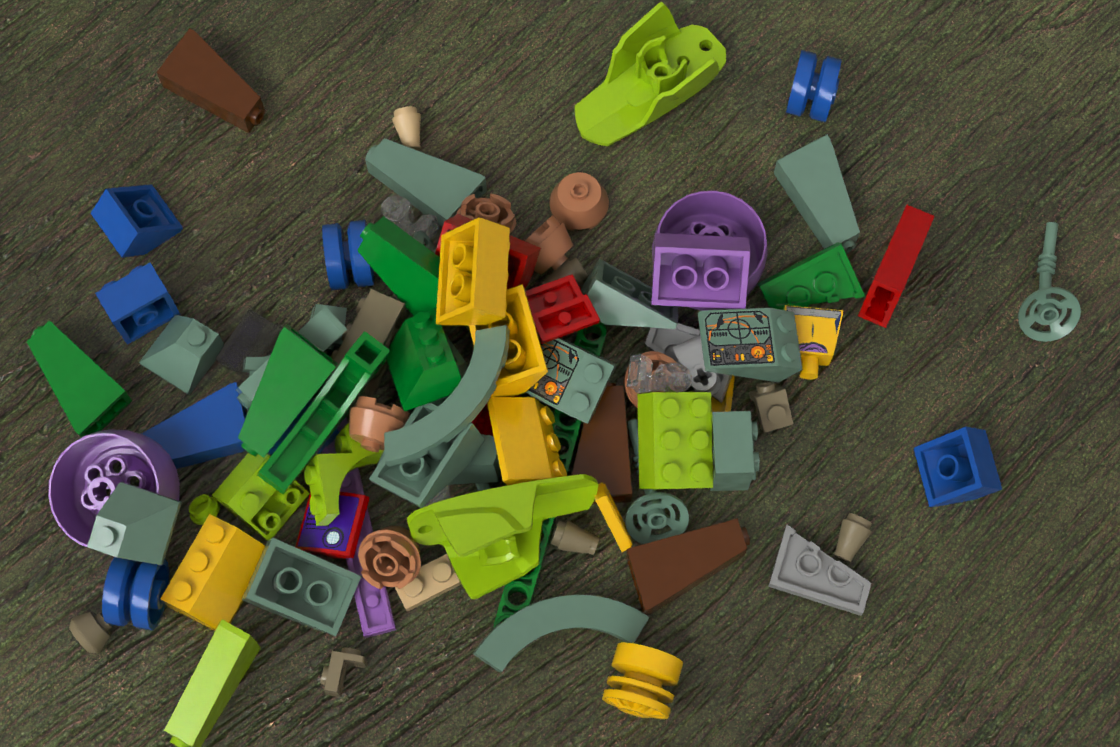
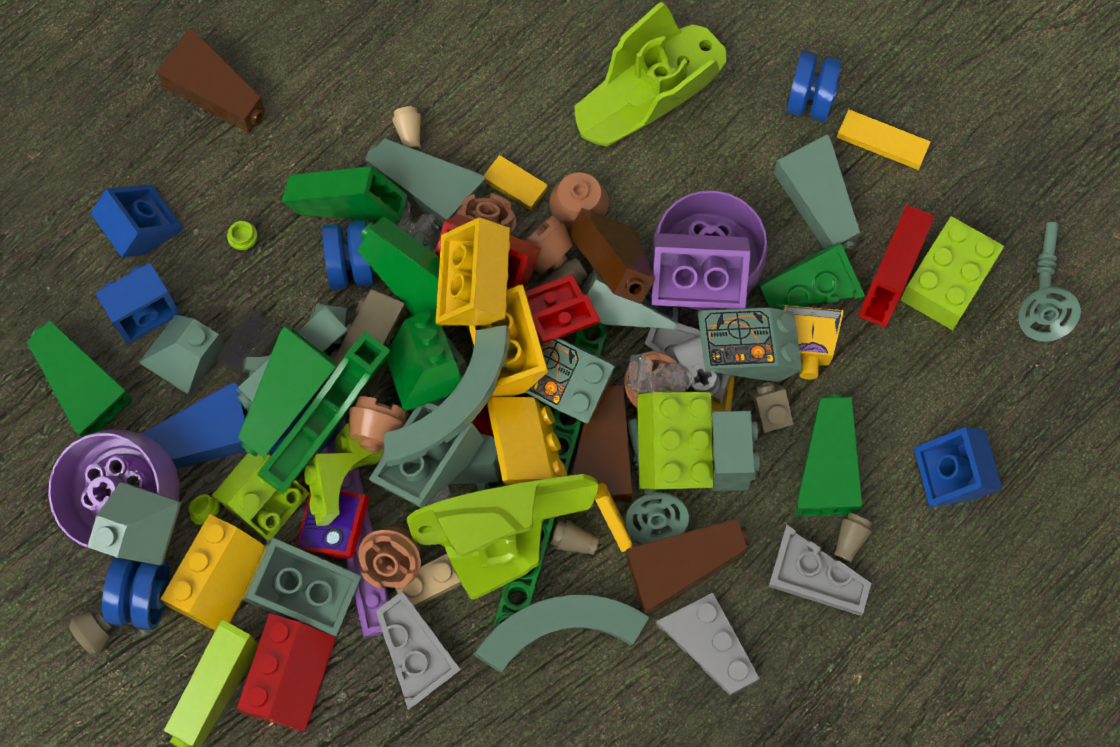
(242, 235): none -> lime plate
(286, 673): none -> red slope
(334, 674): dark tan bracket -> none
(345, 194): none -> green slope
(415, 650): none -> light grey wing
(515, 183): none -> yellow tile
(614, 254): none -> reddish brown slope
(644, 674): yellow wheel -> none
(711, 641): none -> light grey wing
(830, 467): none -> green slope
(883, 139): none -> yellow tile
(951, 273): none -> lime brick

